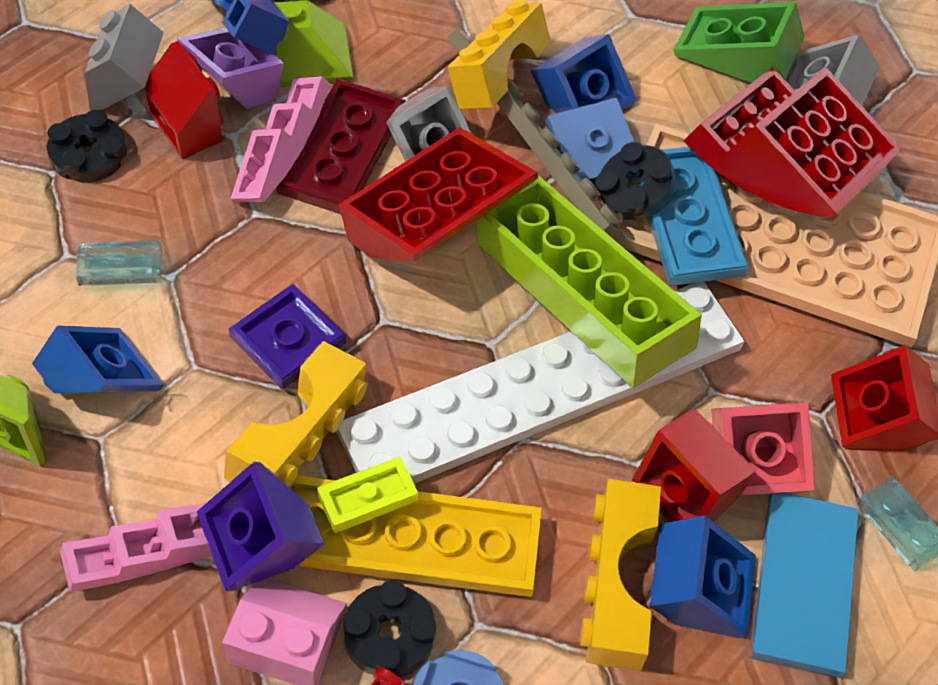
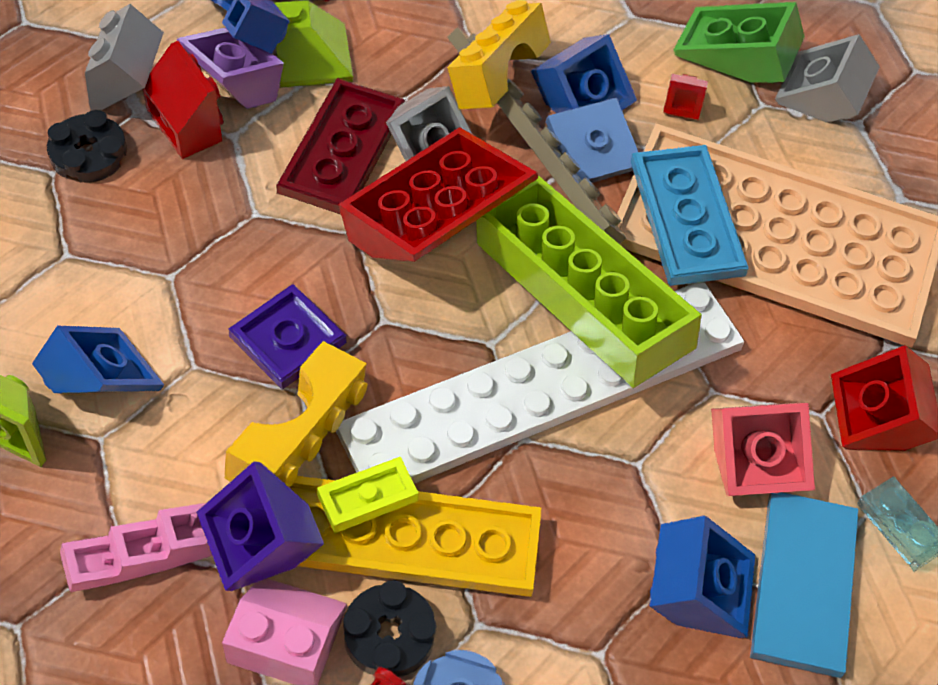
(119, 263): clear light blue plate -> none
(277, 146): bright pink slope -> none
(618, 625): yellow arch -> none
(629, 164): black plate -> none
(685, 96): none -> red tile
(694, 468): red slope -> none
(793, 146): red slope -> none

